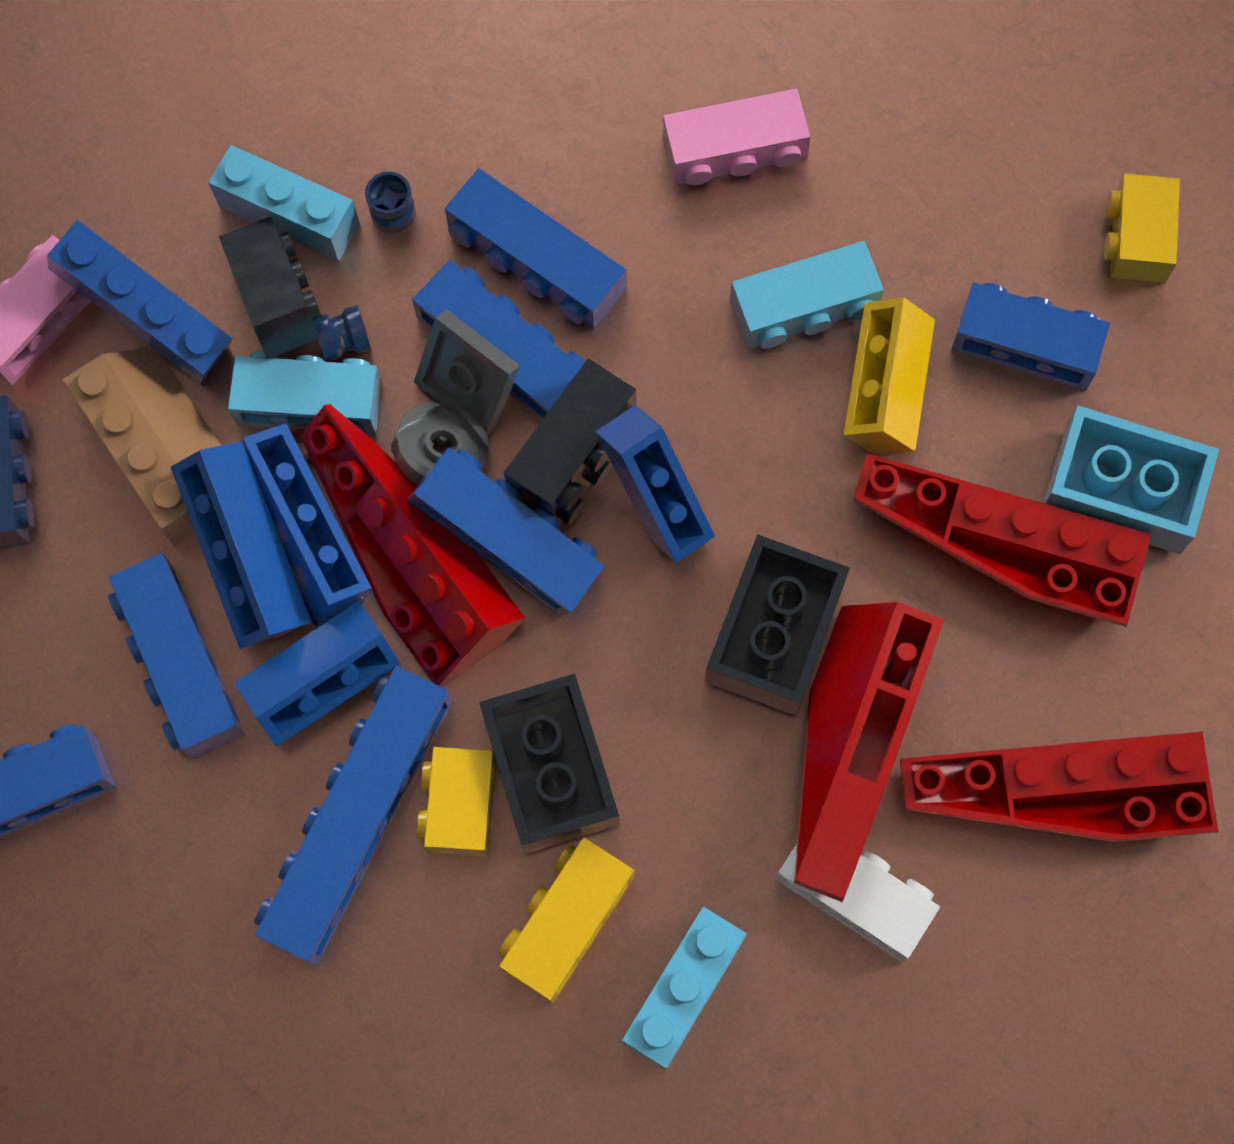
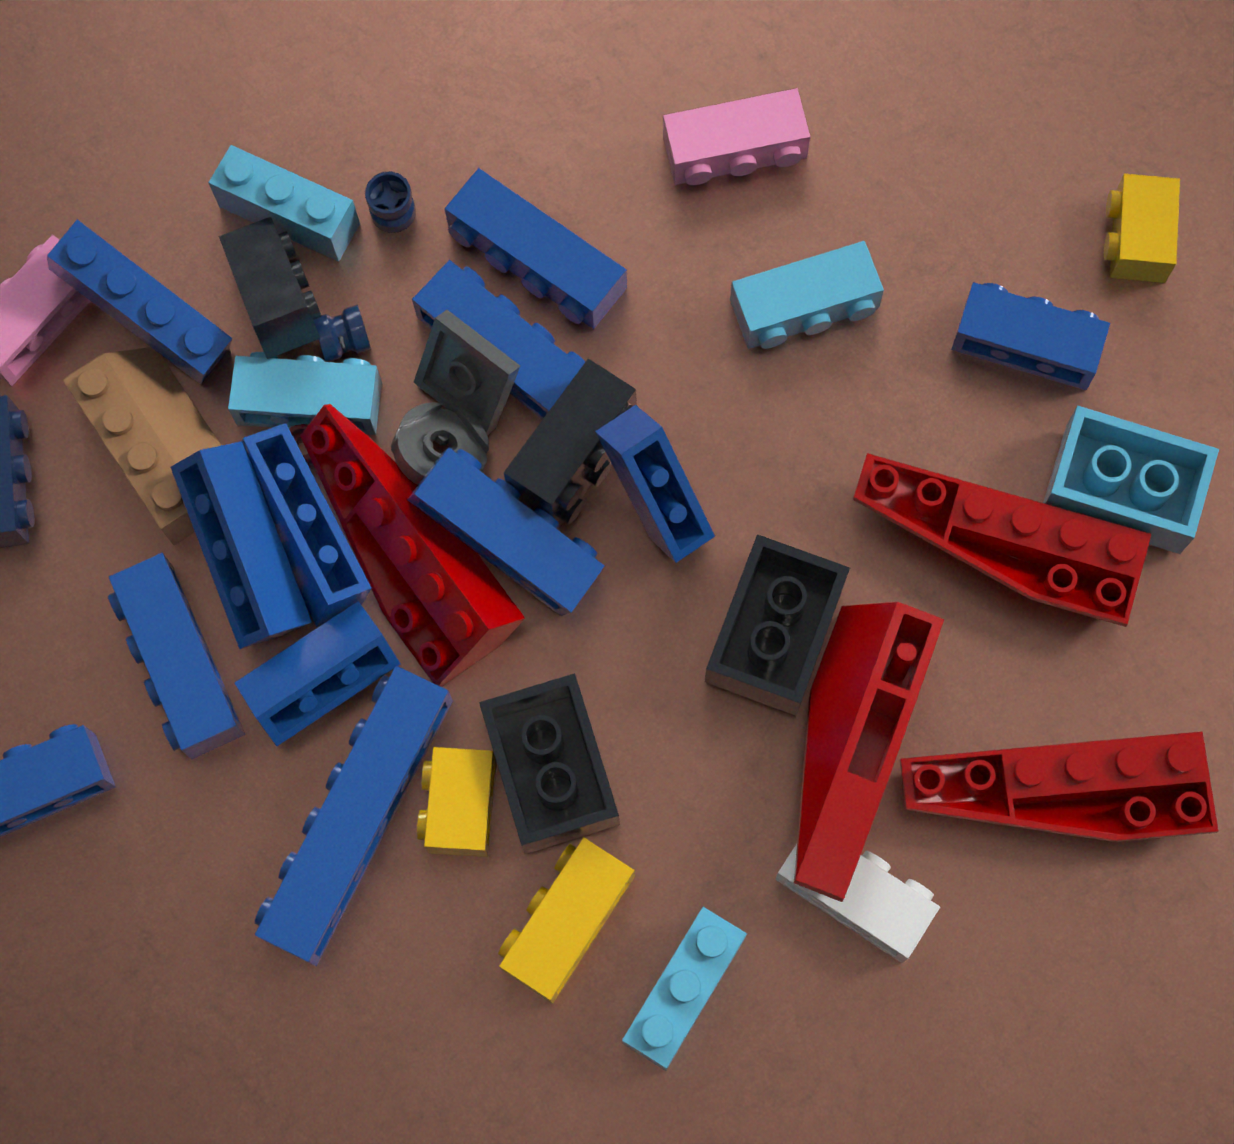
(889, 376): yellow brick -> none

